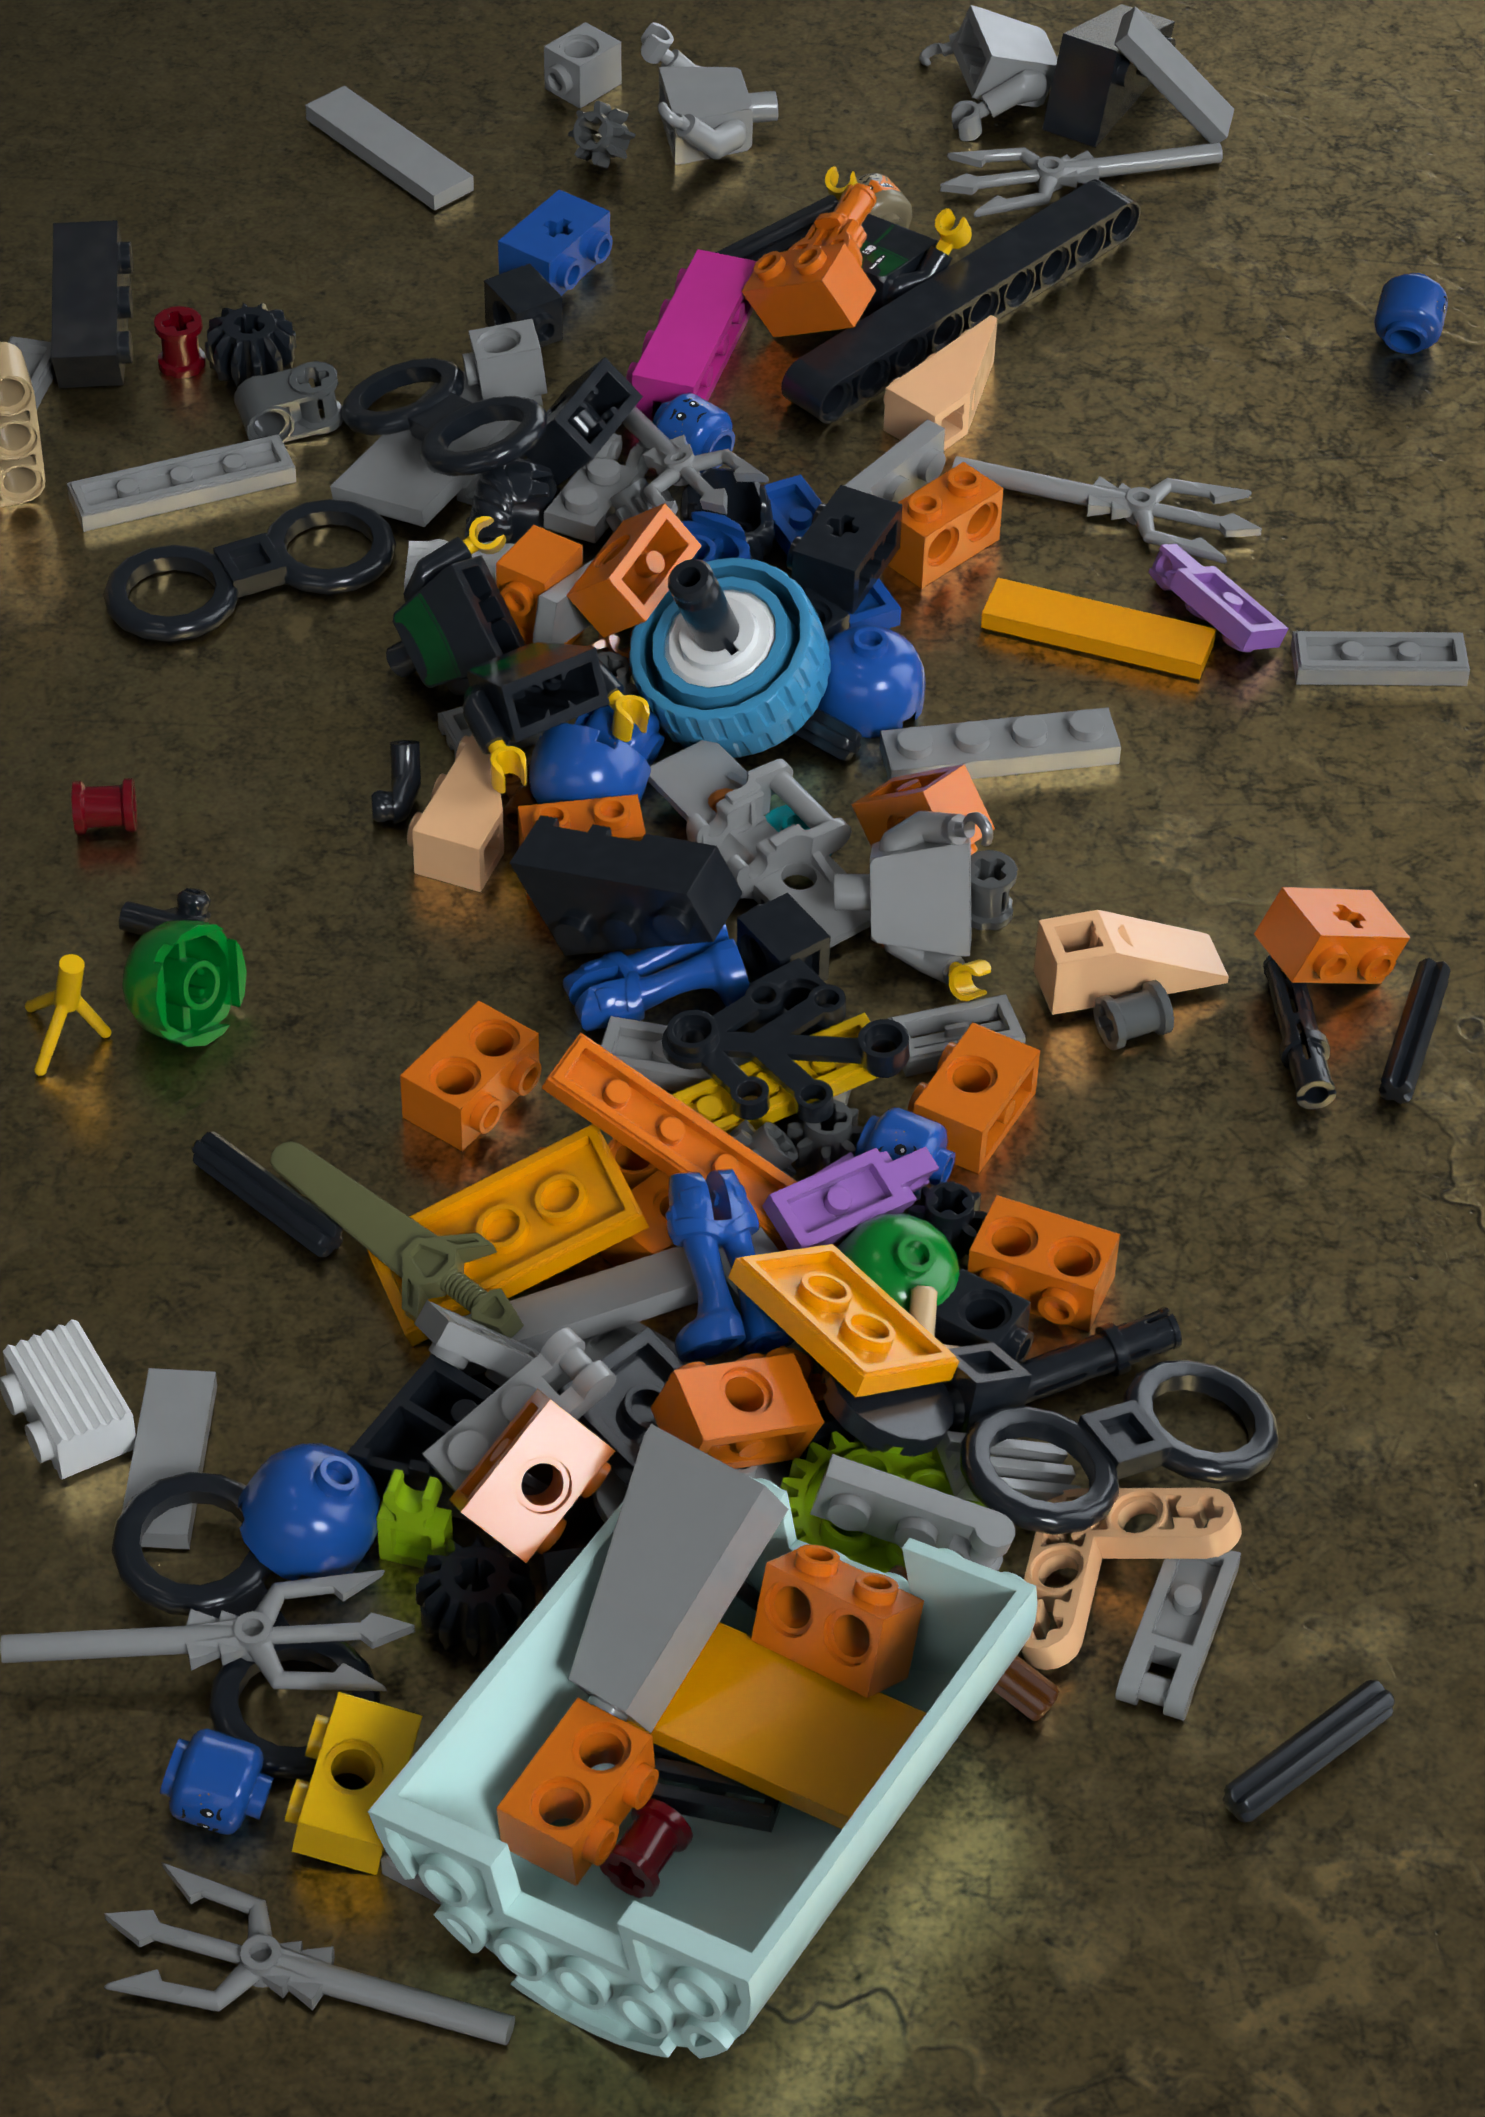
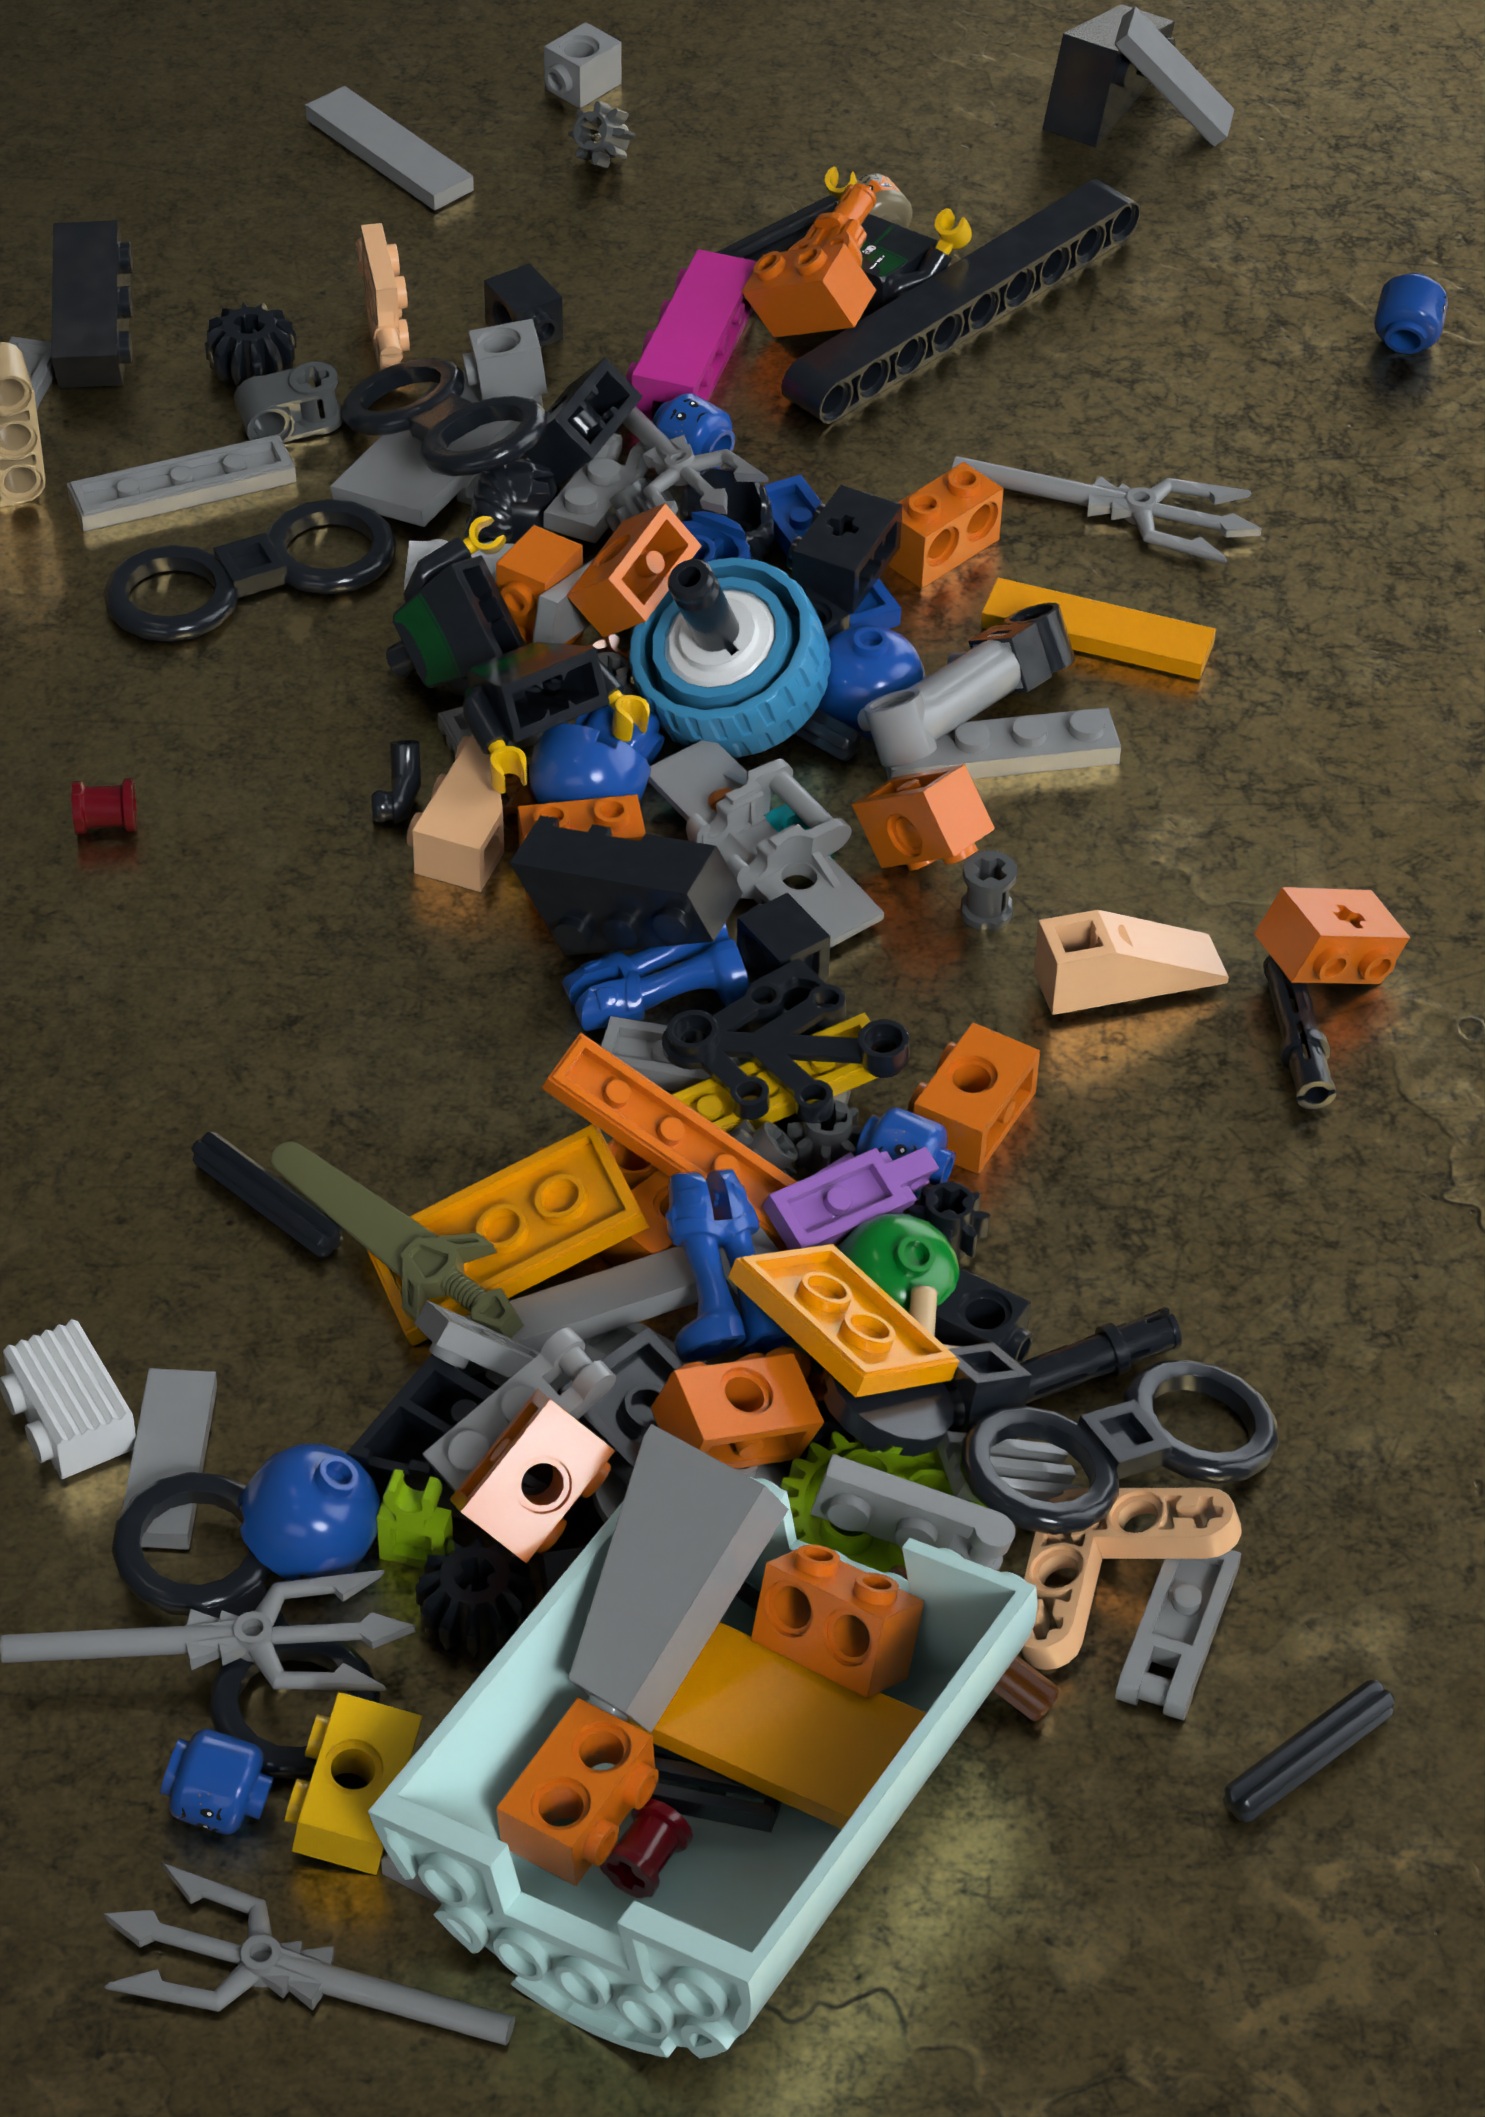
(66, 999): yellow plant -> none
(139, 918): black arm -> none
(179, 340): dark red bush -> none
(184, 981): green cylinder -> none
(384, 295): none -> light nougat plate
(470, 1076): orange brick -> none
(559, 240): blue brick -> none
(703, 107): light grey torso -> none
(906, 465): light grey plate -> none
(923, 896): light grey torso -> none
(943, 386): light nougat slope -> none
(955, 1020): light grey tile -> none
(998, 663): none -> light grey piece
(1001, 63): light grey torso -> none
(1046, 1260): orange brick -> none
(1054, 172): light grey piece -> none
(1133, 1015): dark grey bush -> none
(1218, 600): medium lavender hinge -> none
(1380, 658): light grey tile -> none
(1414, 1031): black axle -> none

